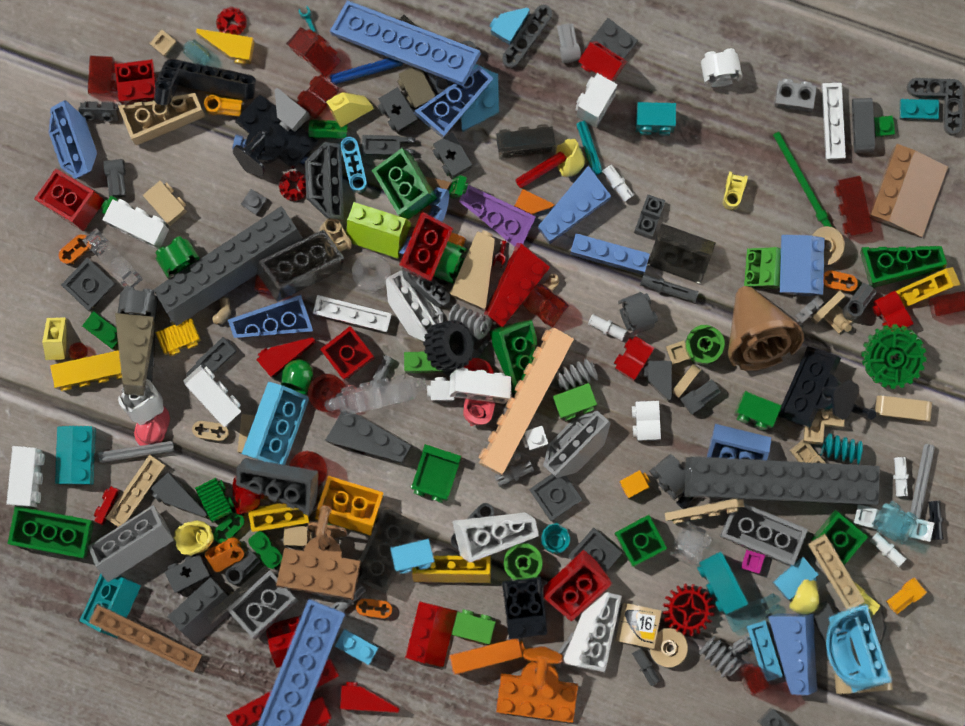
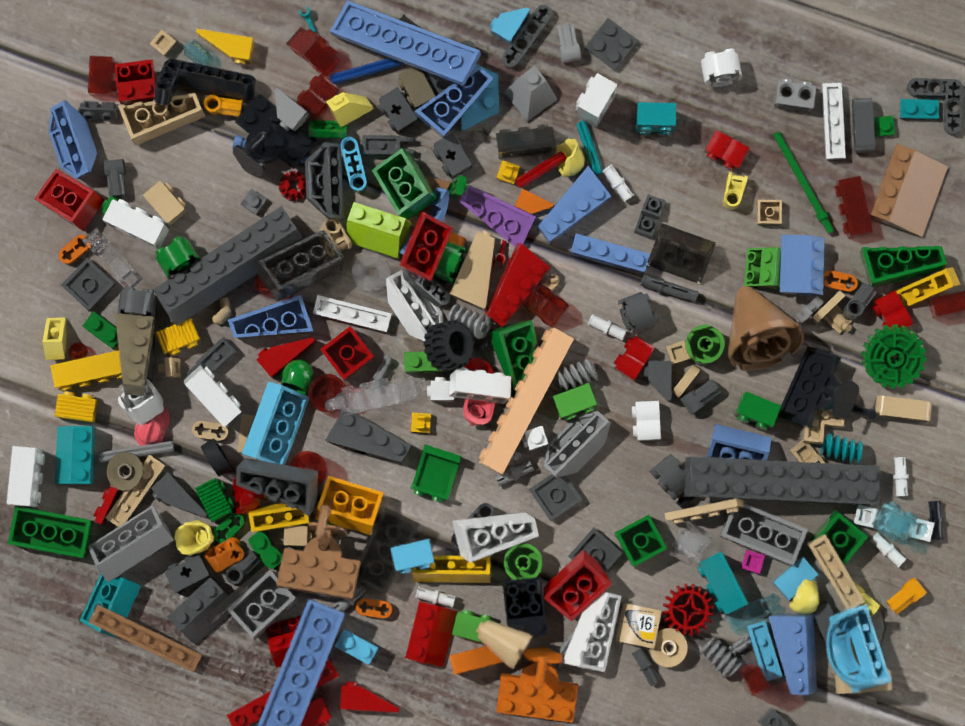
(76, 408): none -> yellow brick
(117, 471): none -> dark tan dish
(171, 368): none -> tan tile
(216, 457): none -> black tyre
(228, 13): red gear -> none
(421, 422): none -> yellow tile
(435, 597): none -> white pin
(503, 641): none -> tan cone
(508, 172): none -> yellow tile
(531, 94): none -> light grey slope
(555, 538): teal hair -> none
(602, 61): red brick -> none
(634, 483): light orange brick -> none
(726, 150): none -> red brick
(769, 212): none -> tan piece
(835, 237): tan dish -> none
(922, 480): light grey axle -> none

